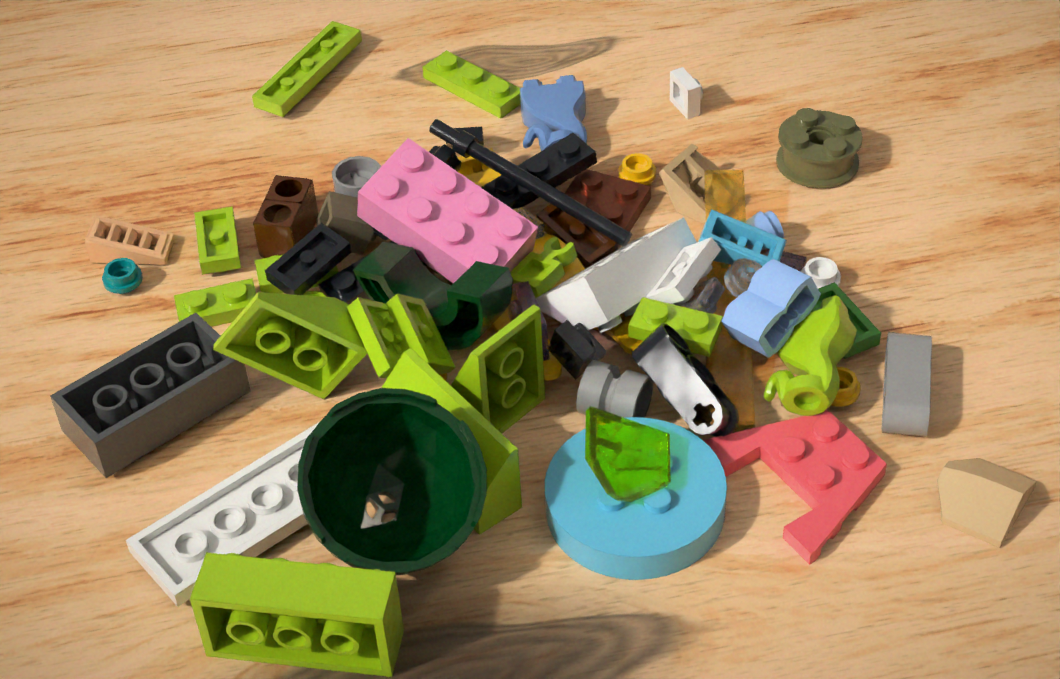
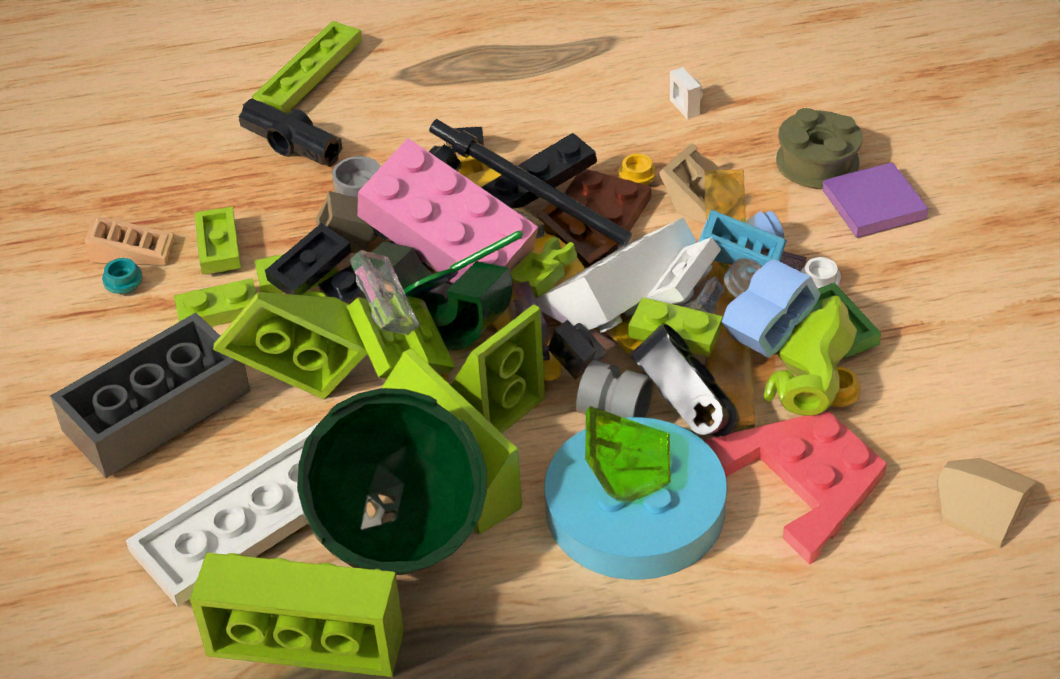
(290, 132): none -> black piece
(300, 198): reddish brown piece -> none
(384, 293): none -> clear plate
(443, 276): none -> green piece
(472, 84): lime plate -> none
(553, 110): medium blue hips -> none
(875, 199): none -> medium lavender tile
(907, 384): light grey beam -> none

